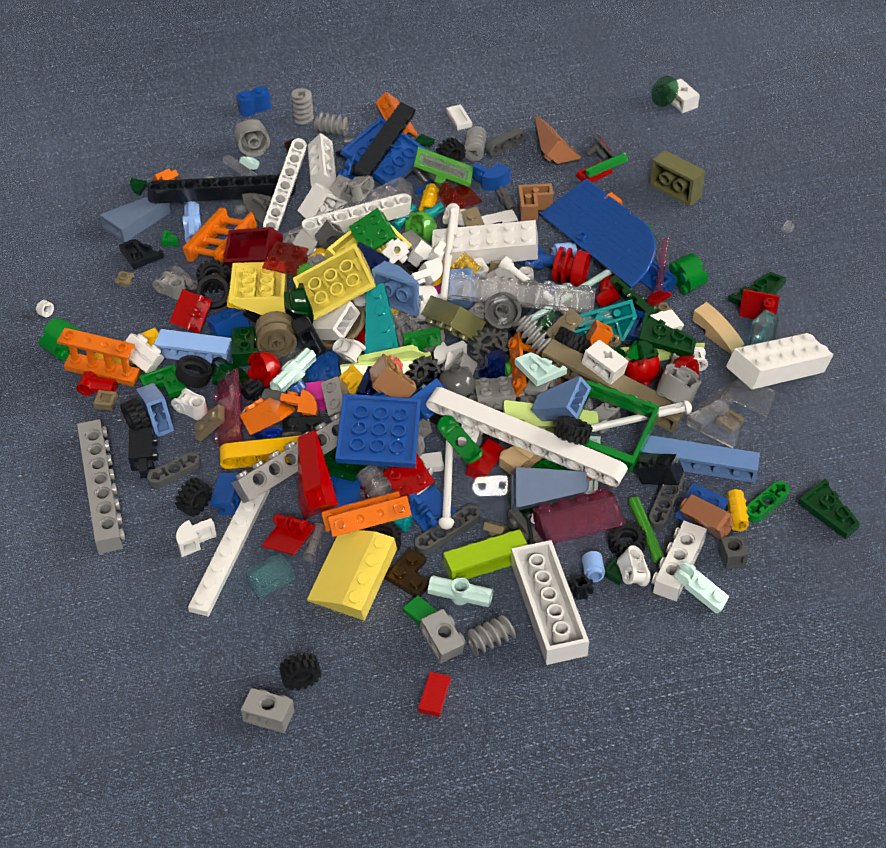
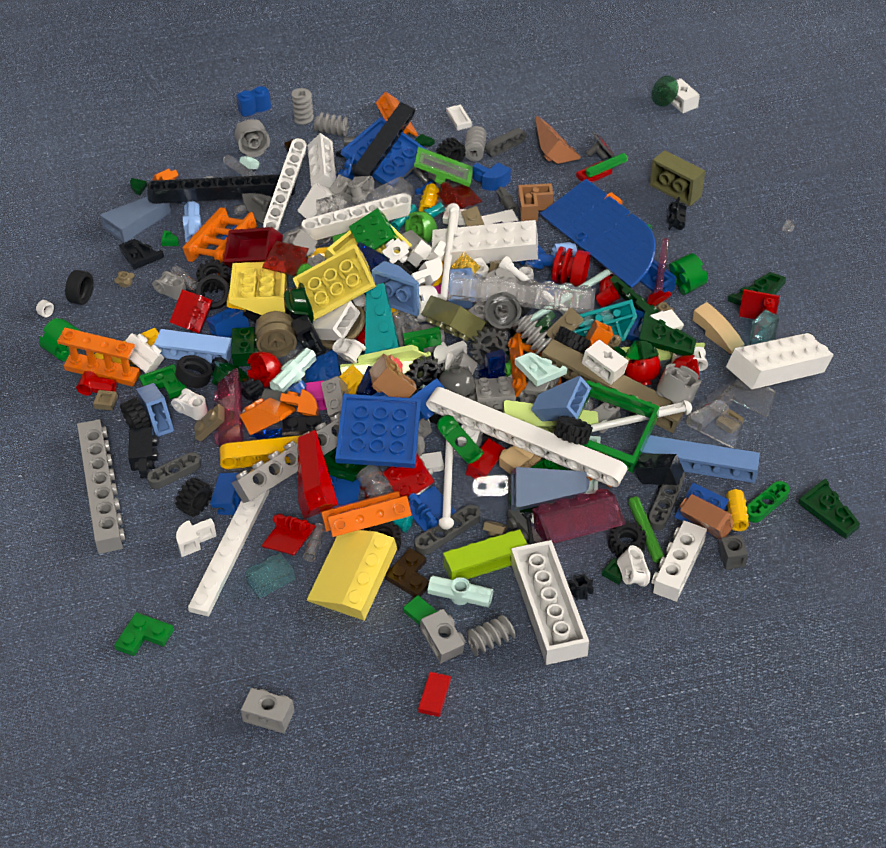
(79, 287): none -> black tyre
(141, 629): none -> green plate
(300, 671): black tyre -> none
(328, 234): dark grey brick -> none
(335, 202): none -> clear wheel
(593, 565): light blue brick -> none
(677, 215): none -> black hinge
(701, 587): light aqua hinge -> none

